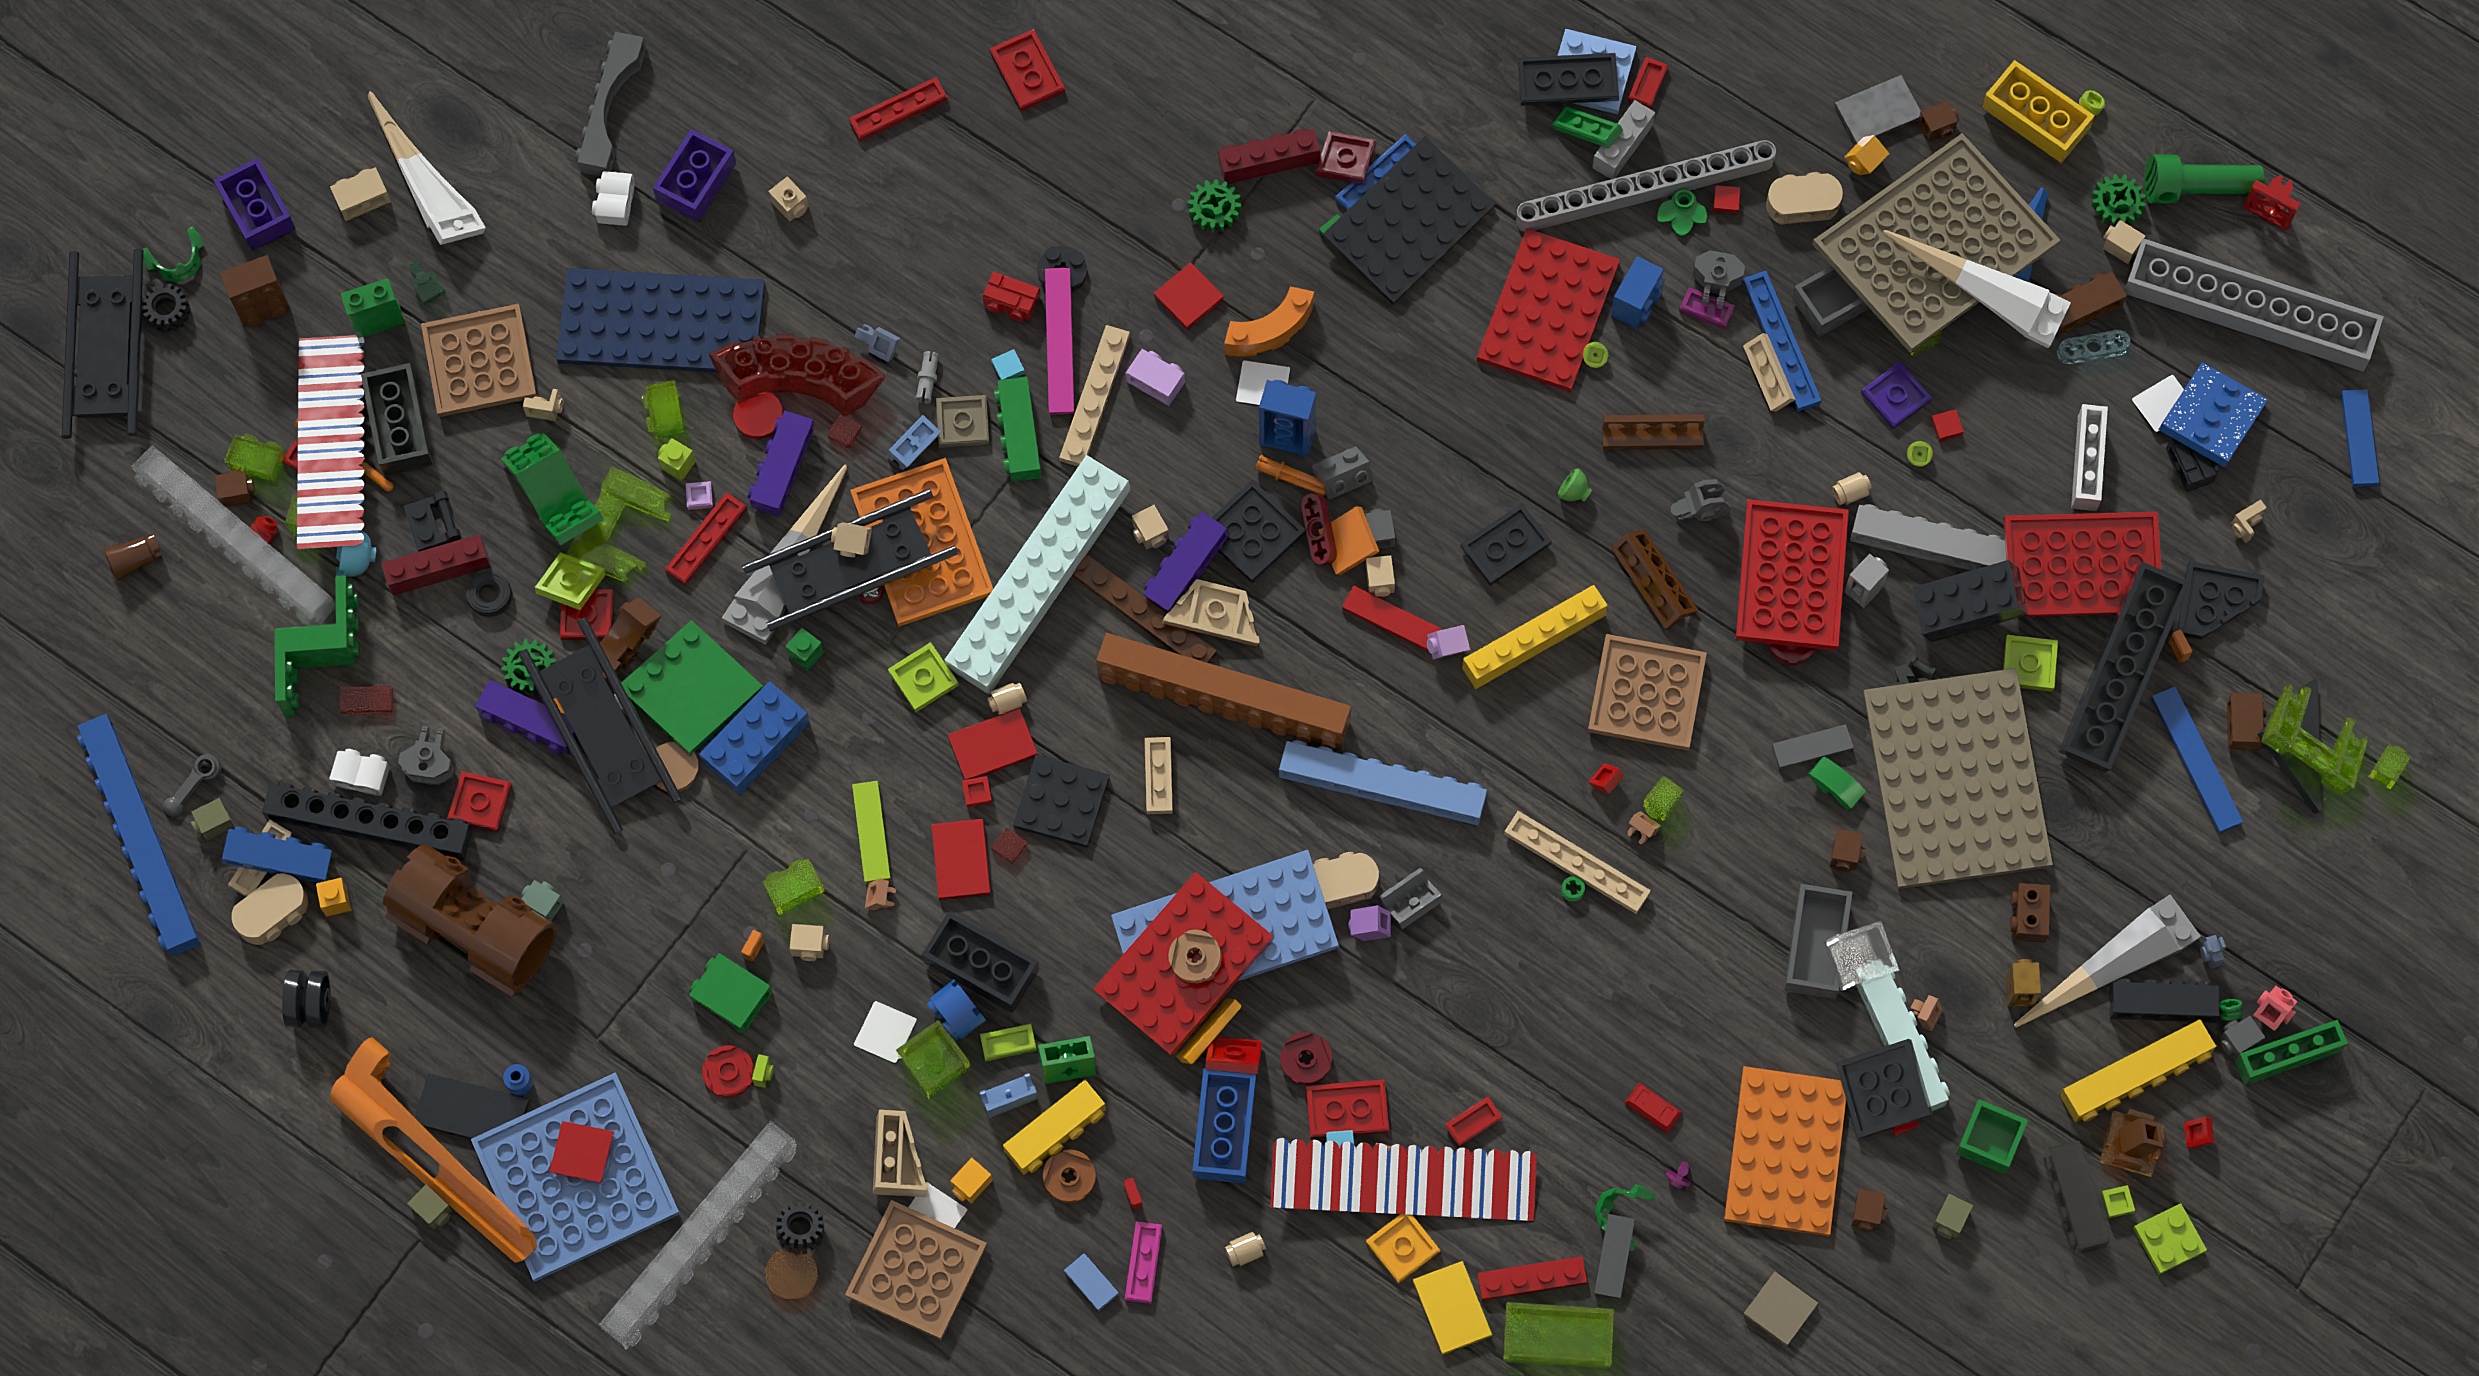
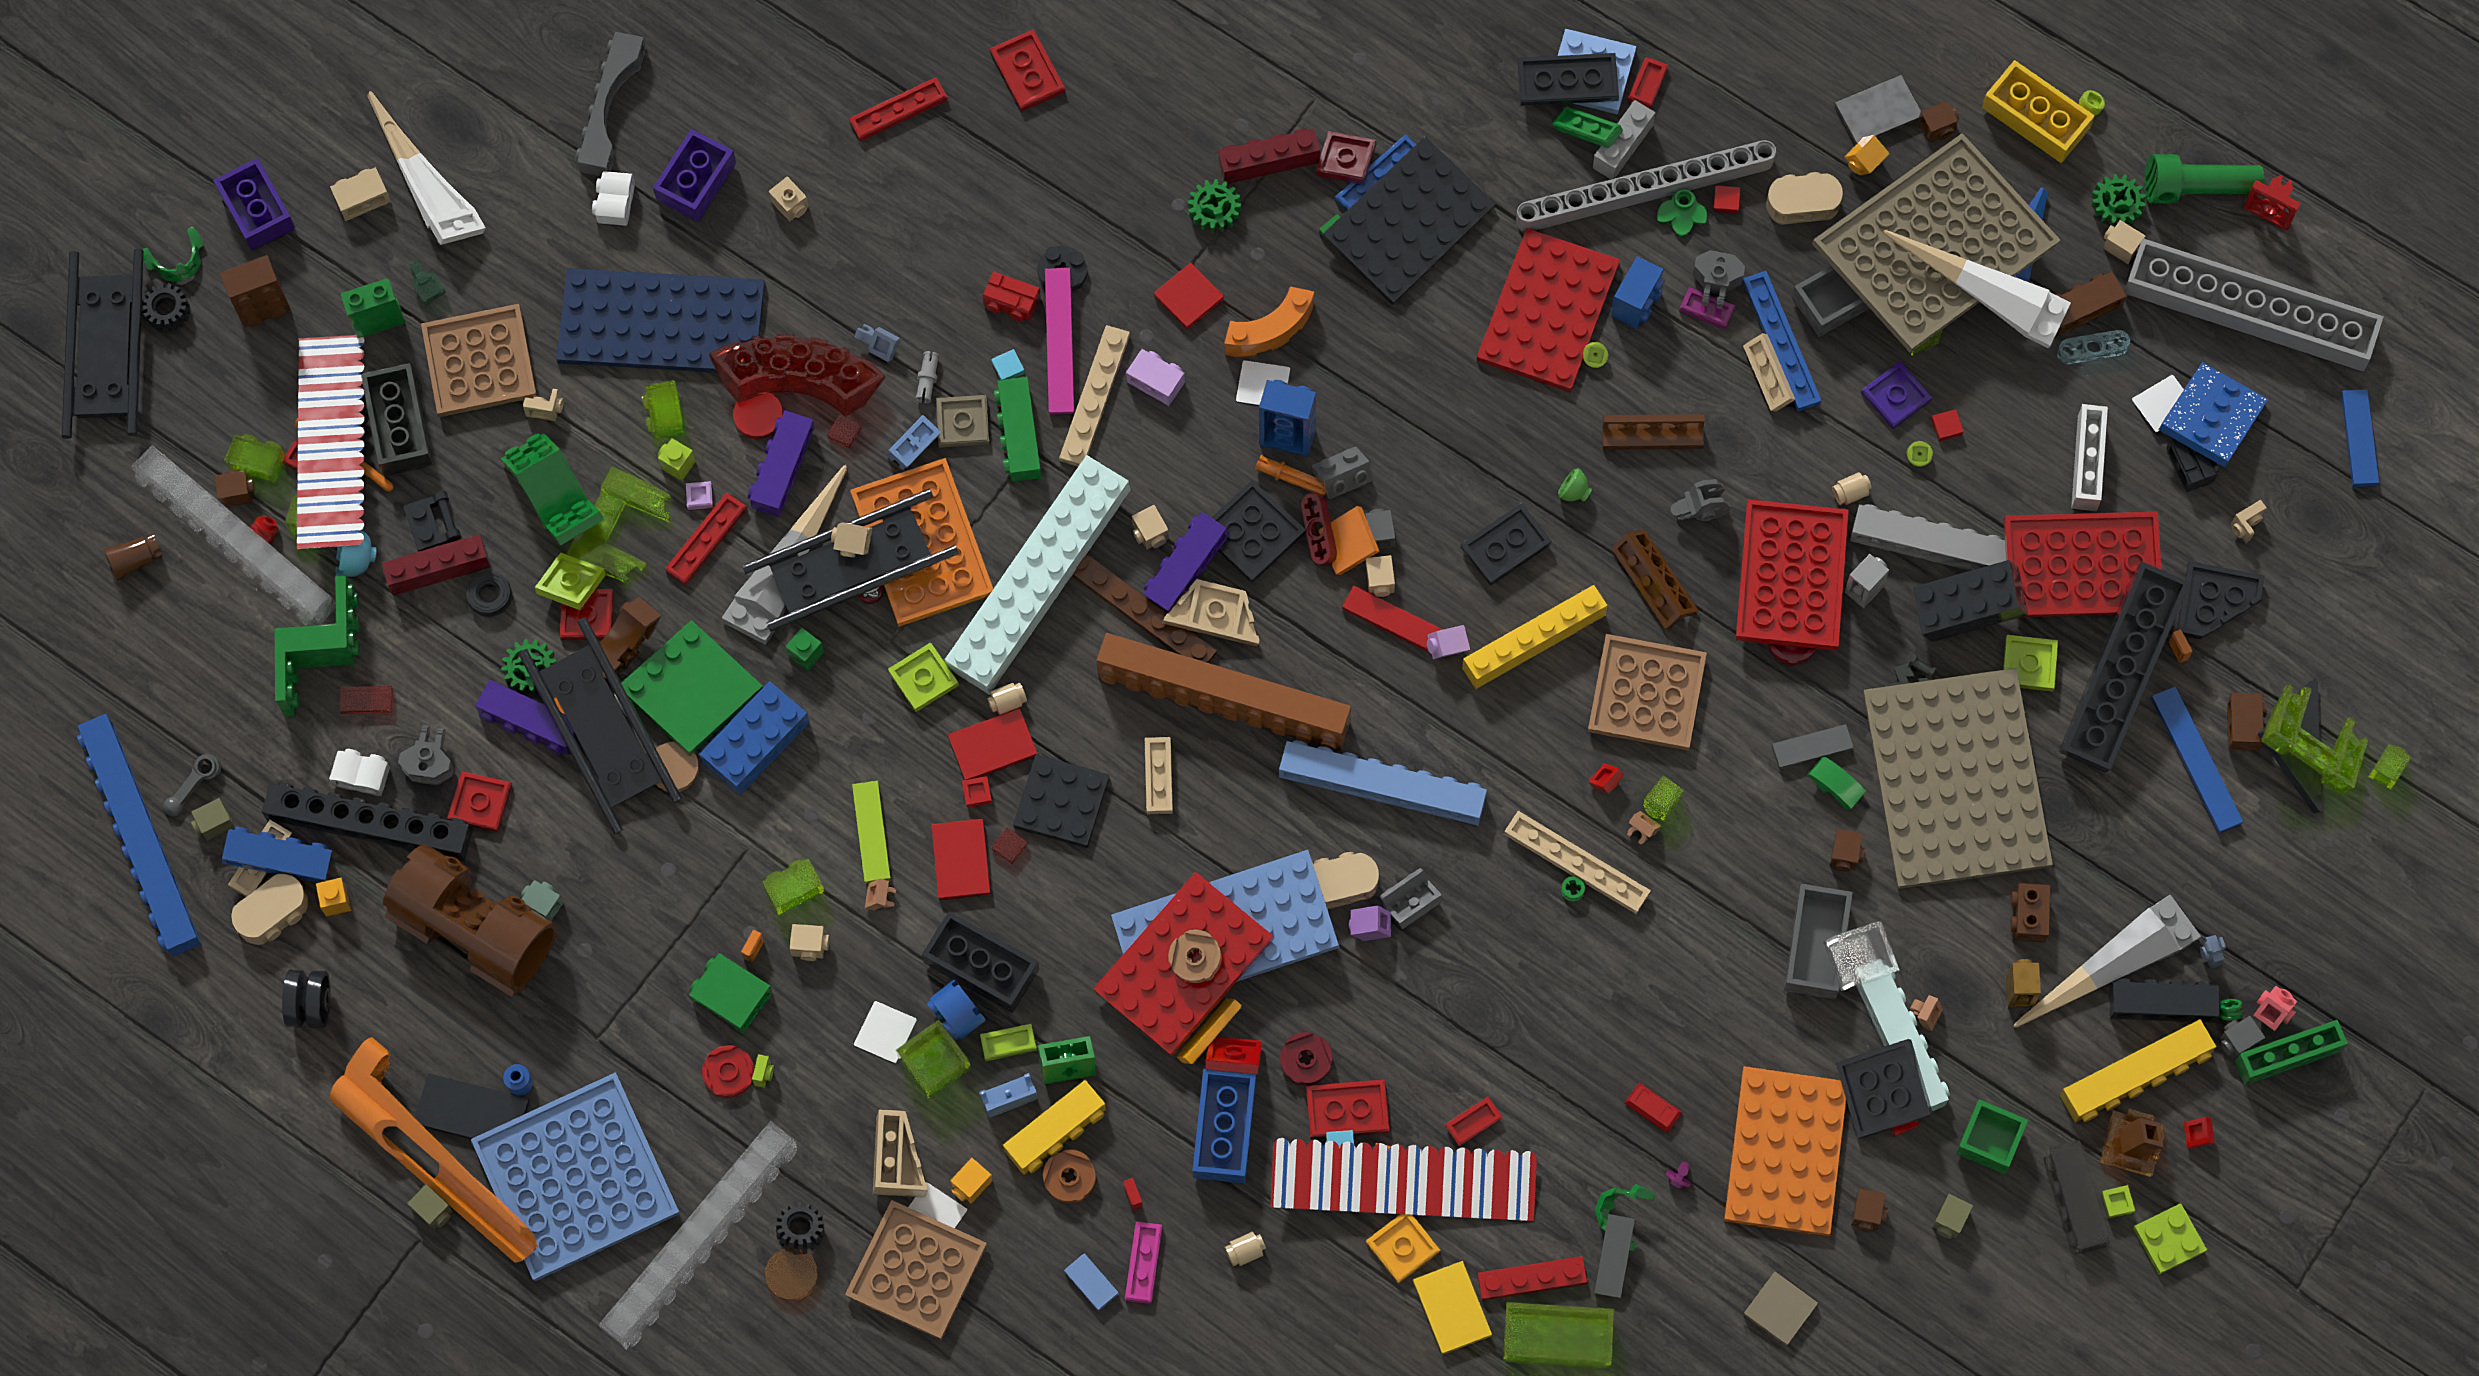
(581, 1152): red tile -> none

